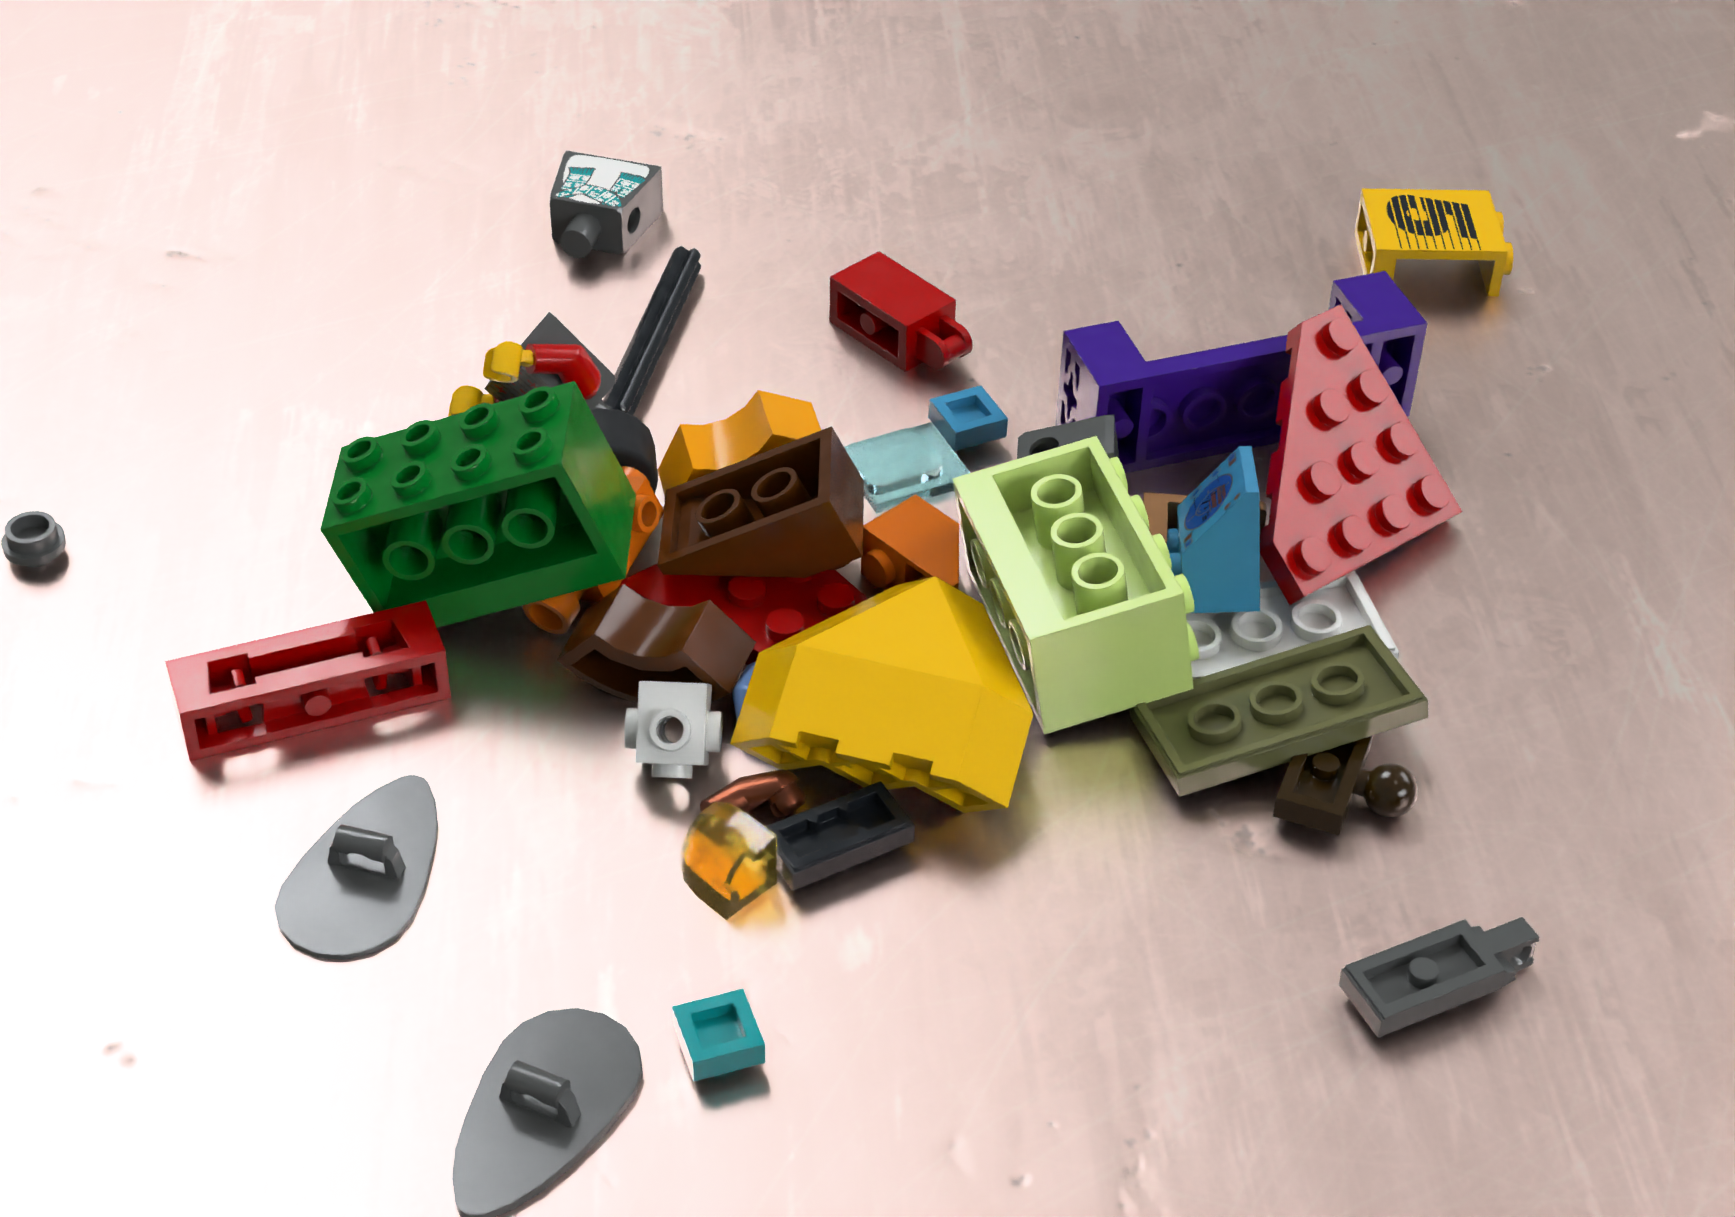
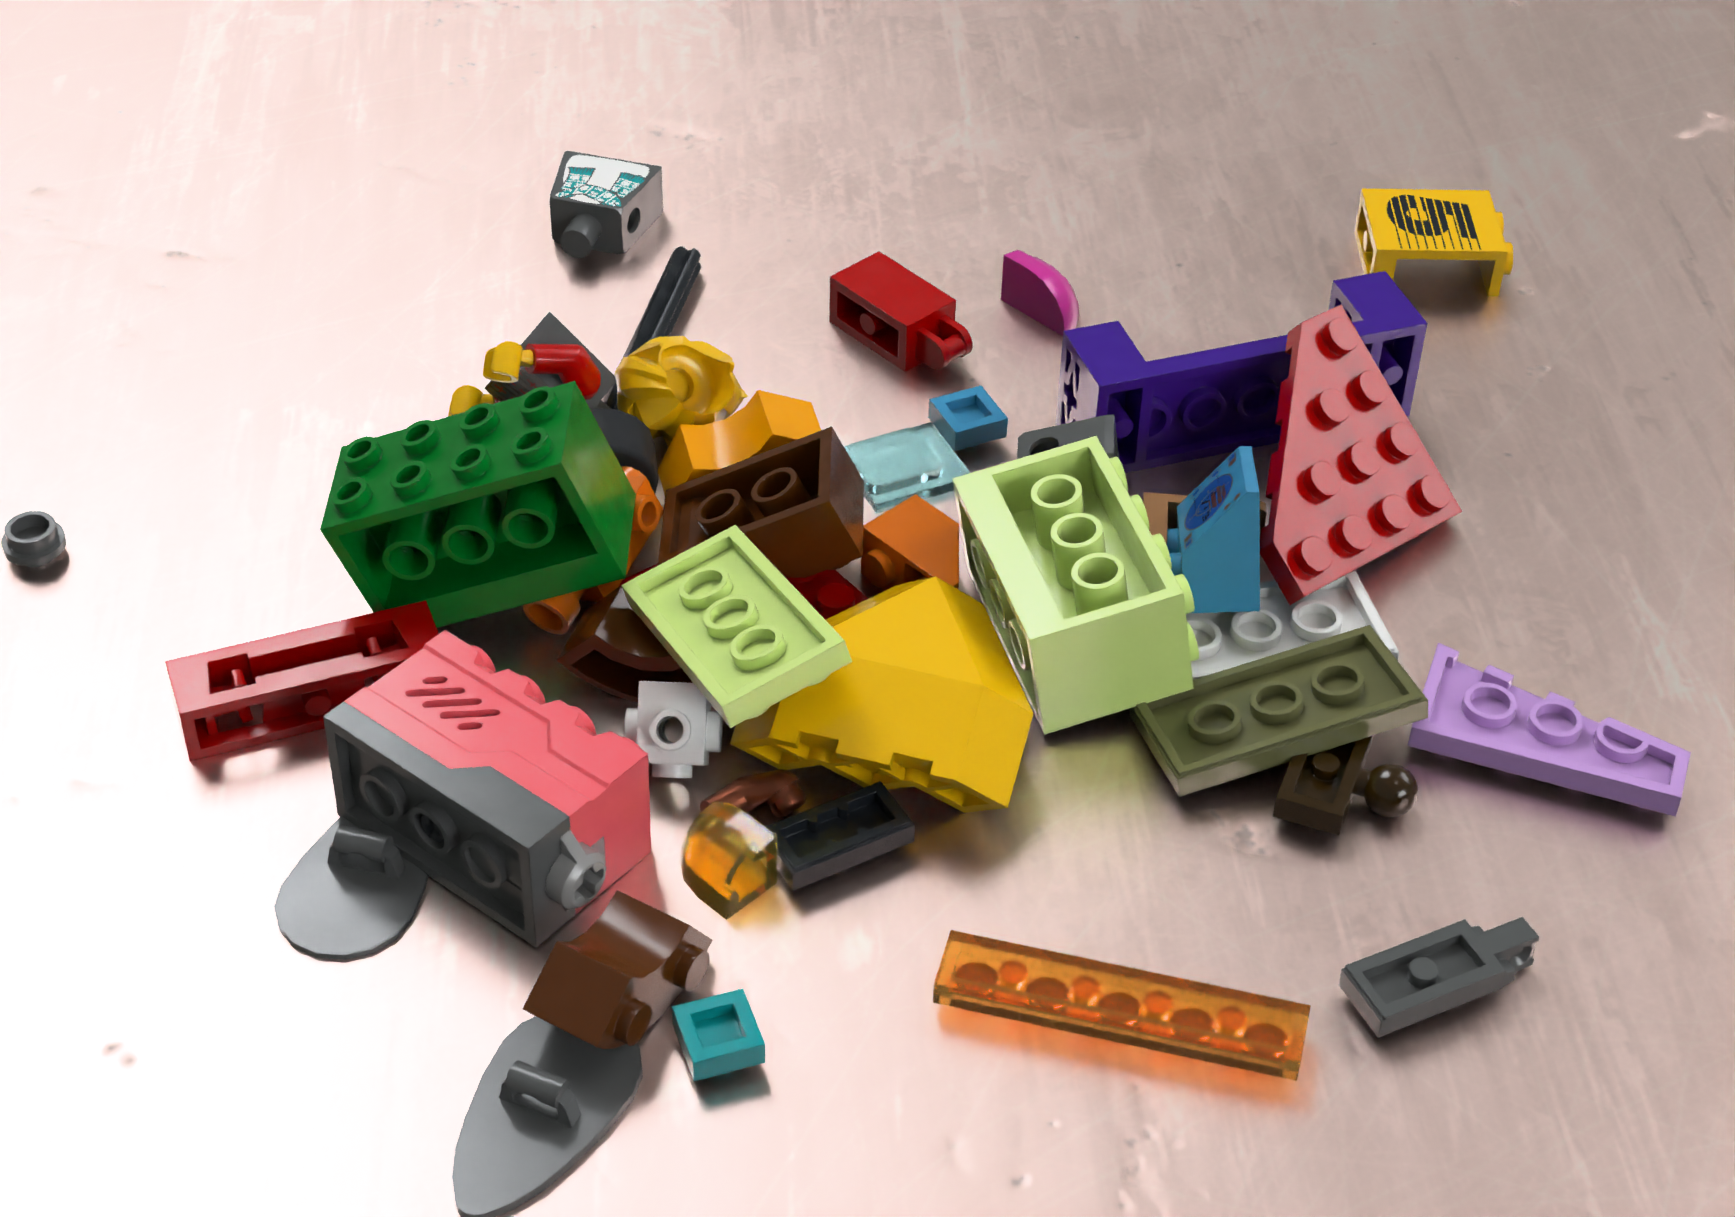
(491, 786): none -> piece
(619, 974): none -> reddish brown brick
(677, 384): none -> yellow hair
(736, 625): none -> yellowish green plate
(1039, 291): none -> dark pink brick
(1122, 1004): none -> clear orange plate
(1547, 739): none -> lavender wing

